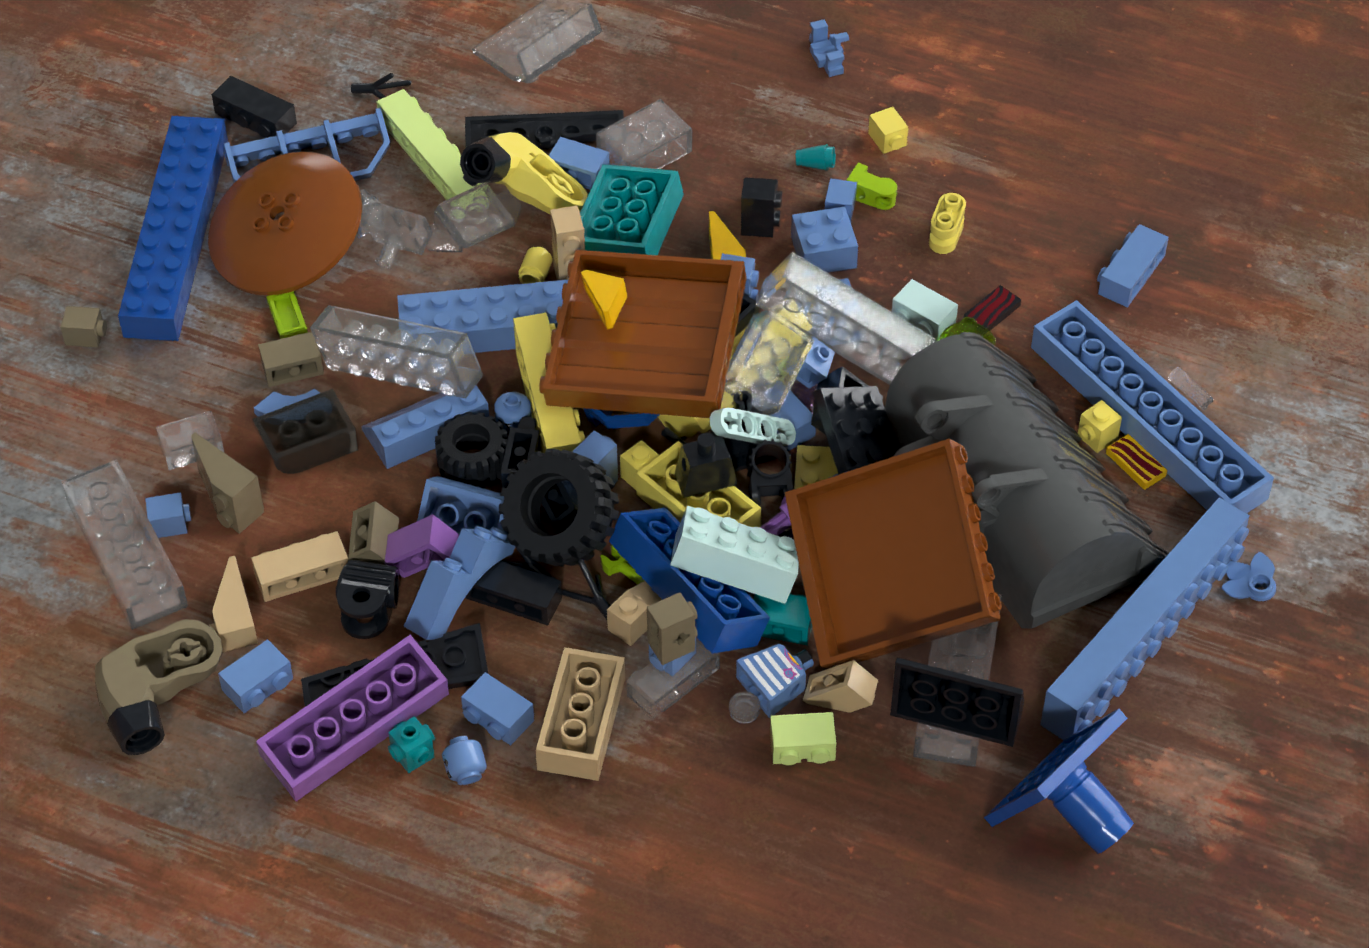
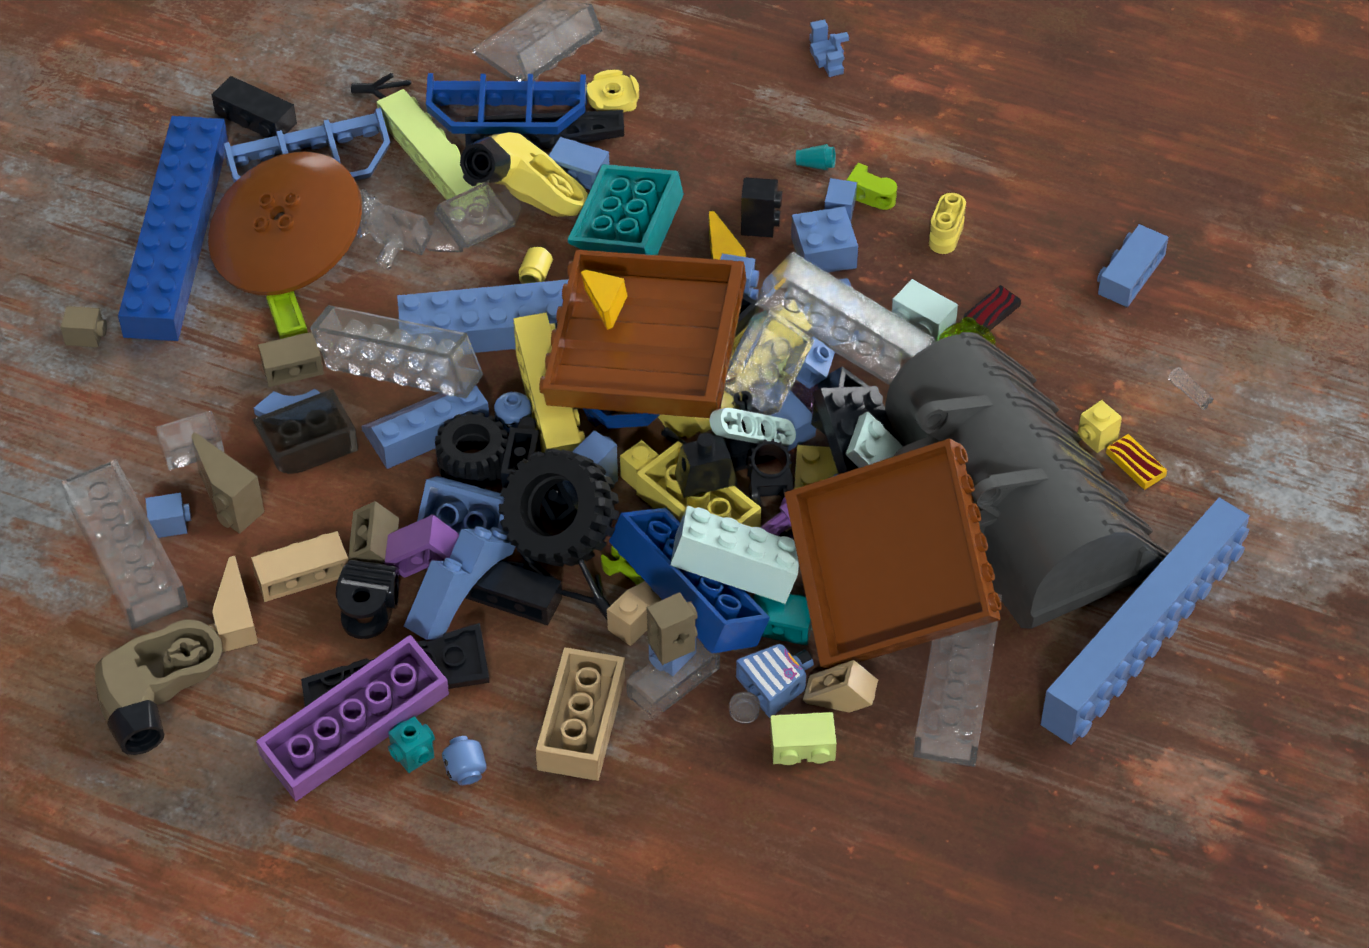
(256, 676): medium blue brick -> none
(497, 709): medium blue brick -> none
(506, 93): none -> blue plate
(566, 238): tan brick -> none
(625, 90): none -> light yellow plate
(647, 138): clear brick -> none
(871, 442): none -> light aqua wing
(888, 130): light yellow brick -> none
(956, 702): black slope -> none
(1073, 788): blue piece -> none
(1151, 410): medium blue brick -> none
(1246, 578): medium blue plate -> none

